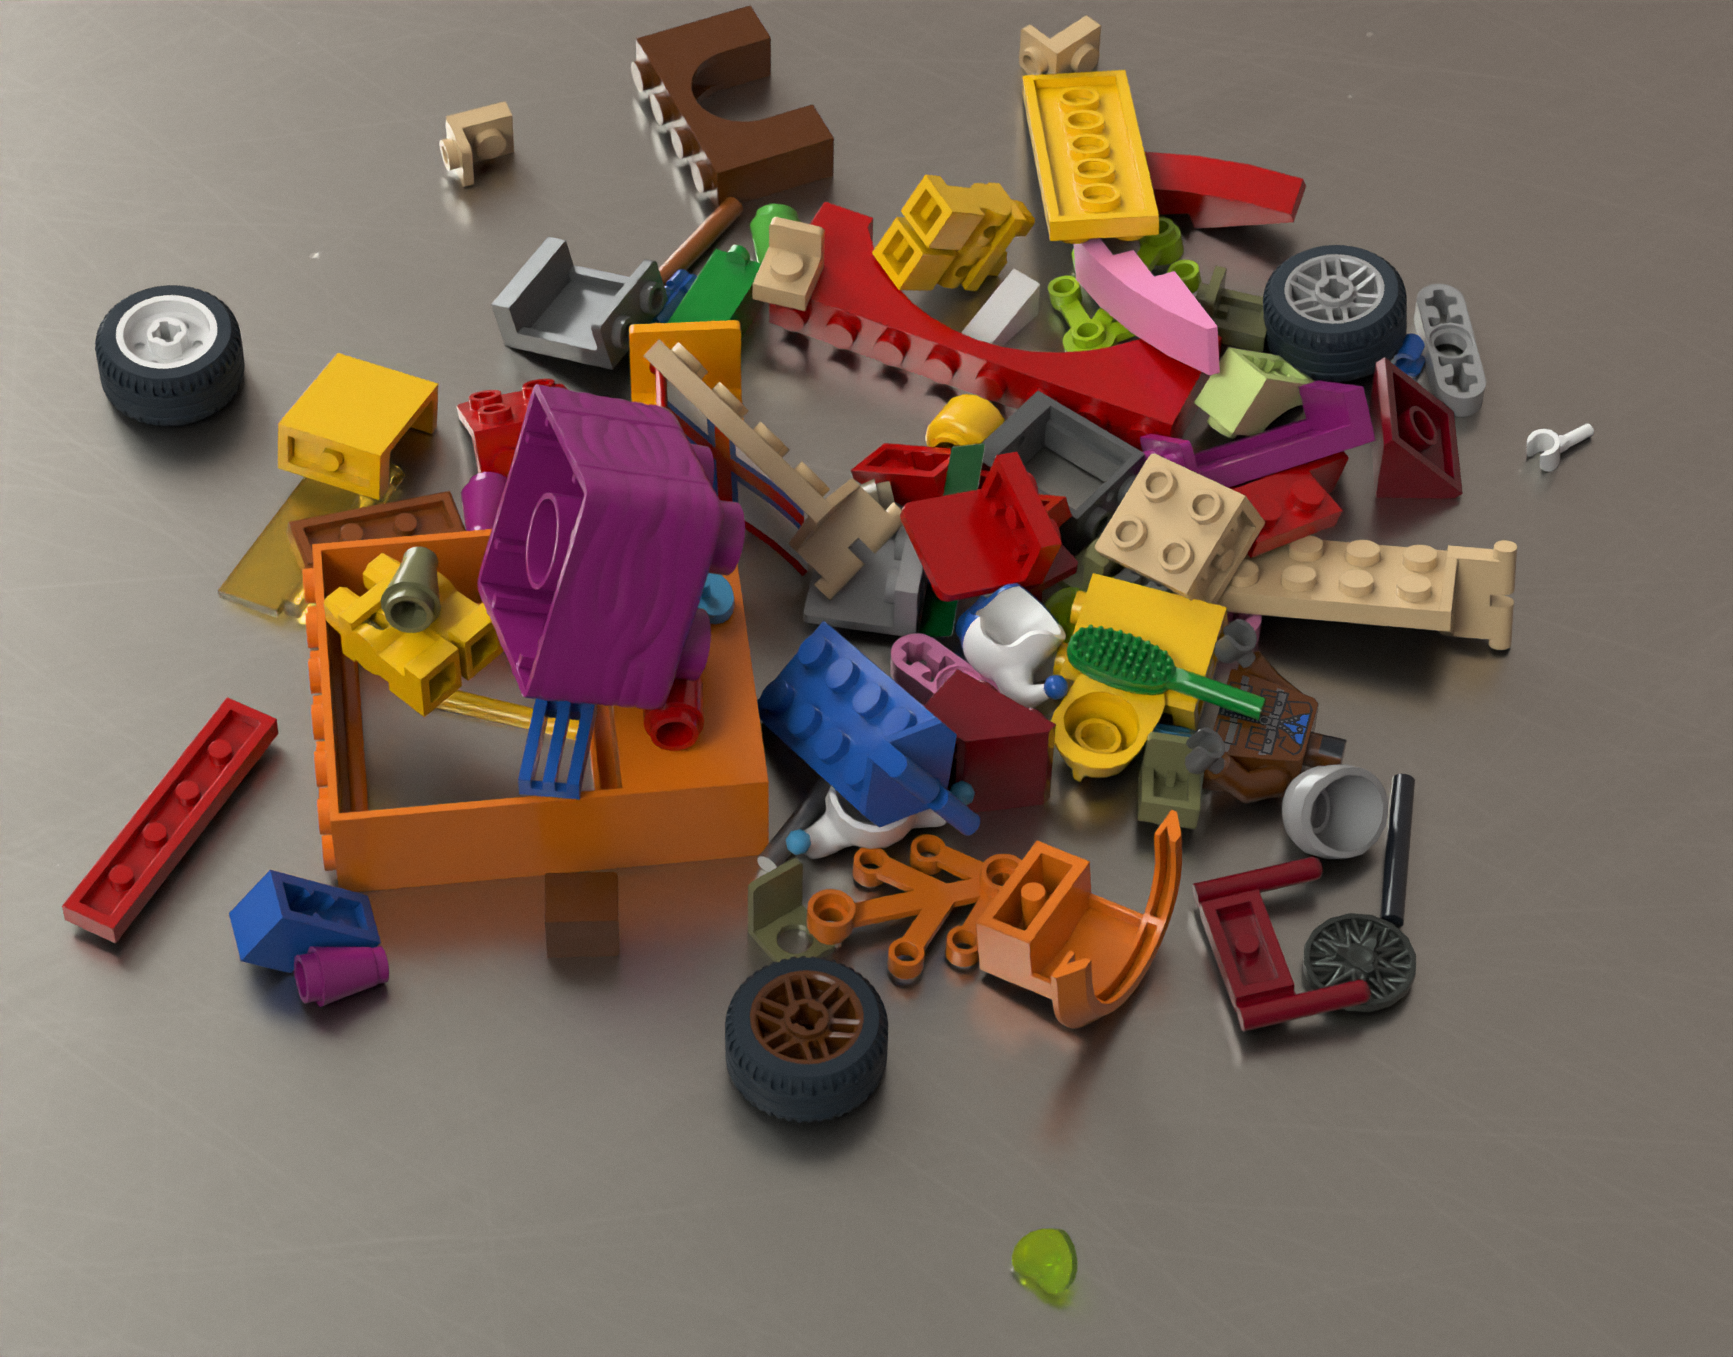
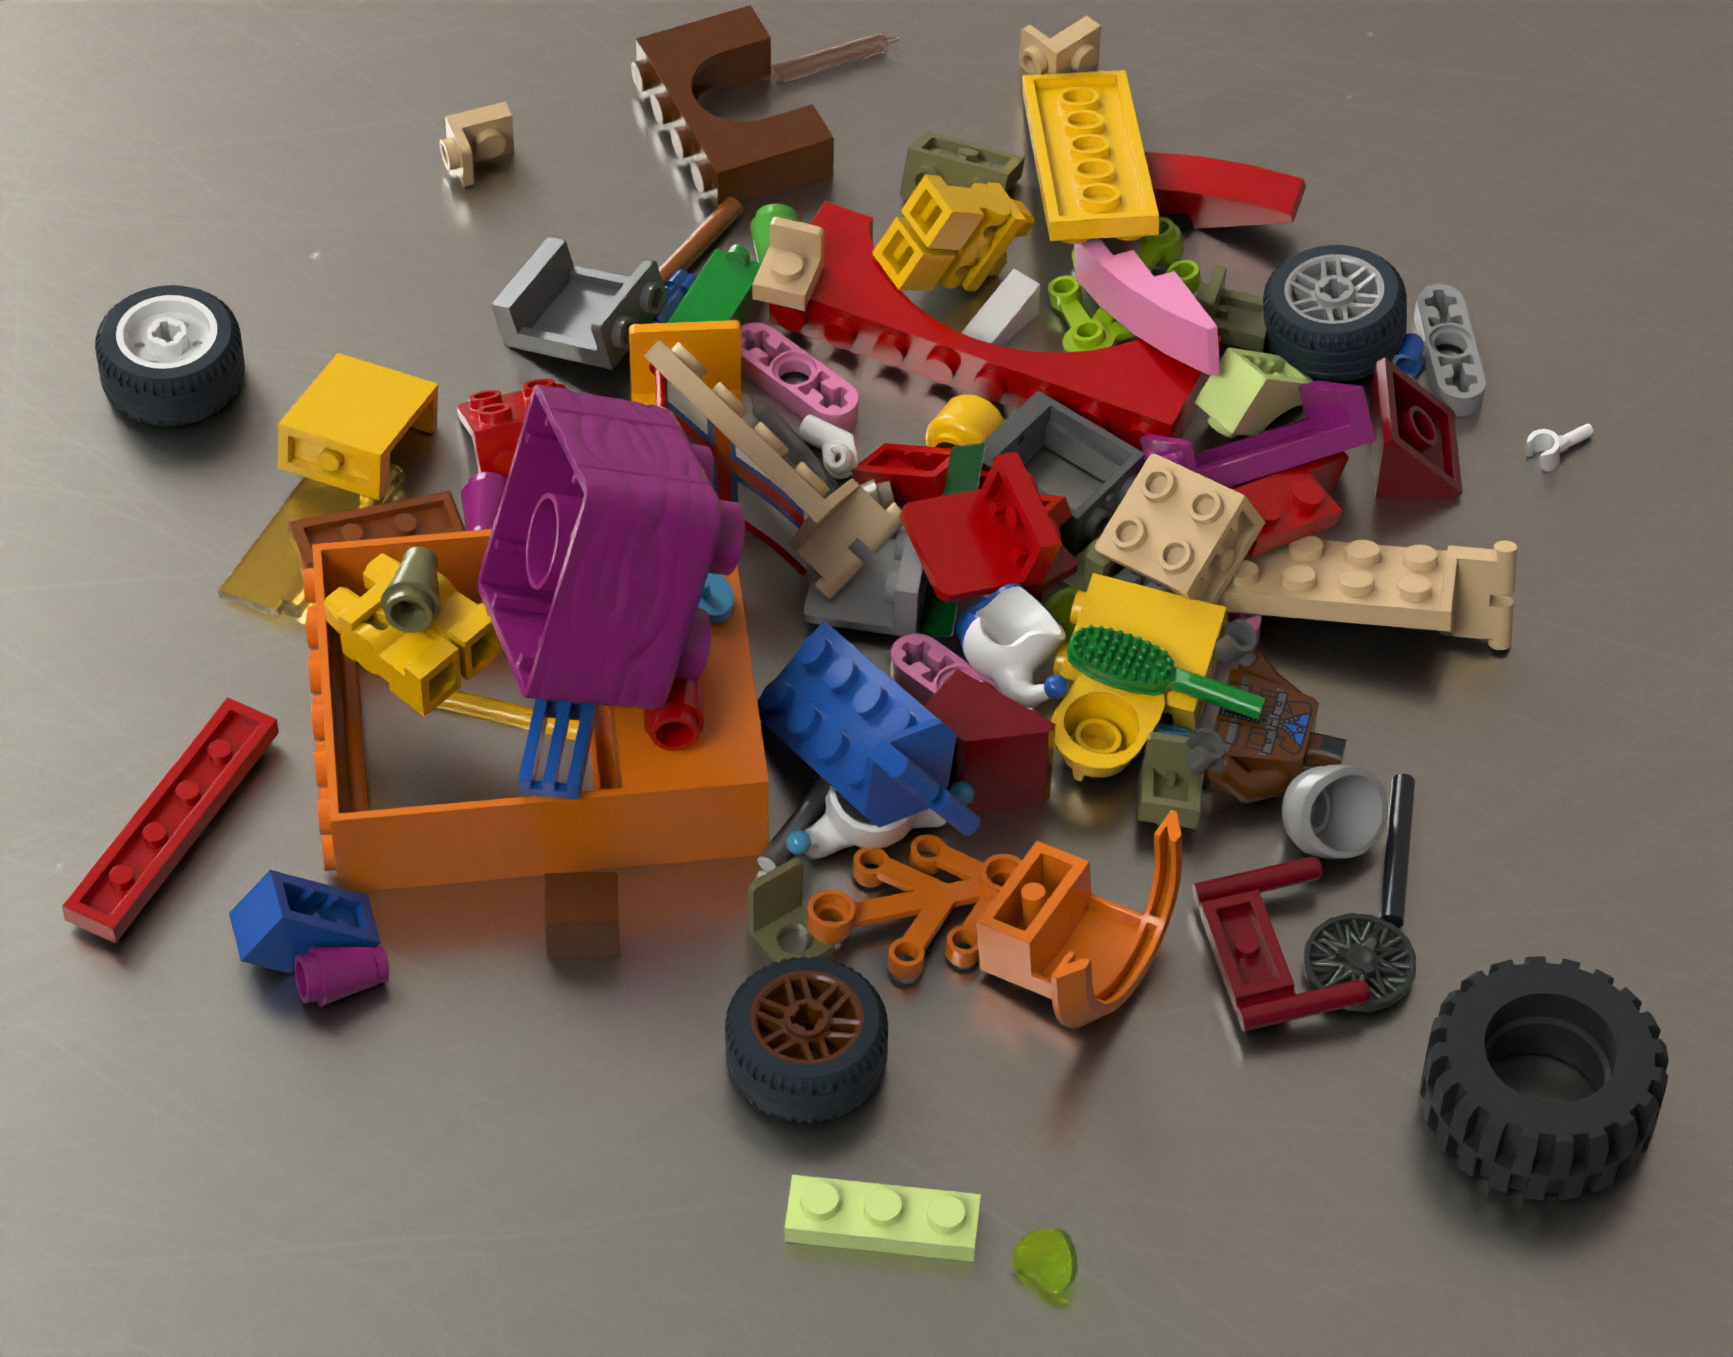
(787, 438): none -> light grey piece
(788, 357): none -> bright pink beam
(831, 61): none -> dark orange piece
(837, 445): none -> white arm
(882, 1218): none -> yellowish green plate
(958, 164): none -> olive bracket
(1531, 1141): none -> black tyre

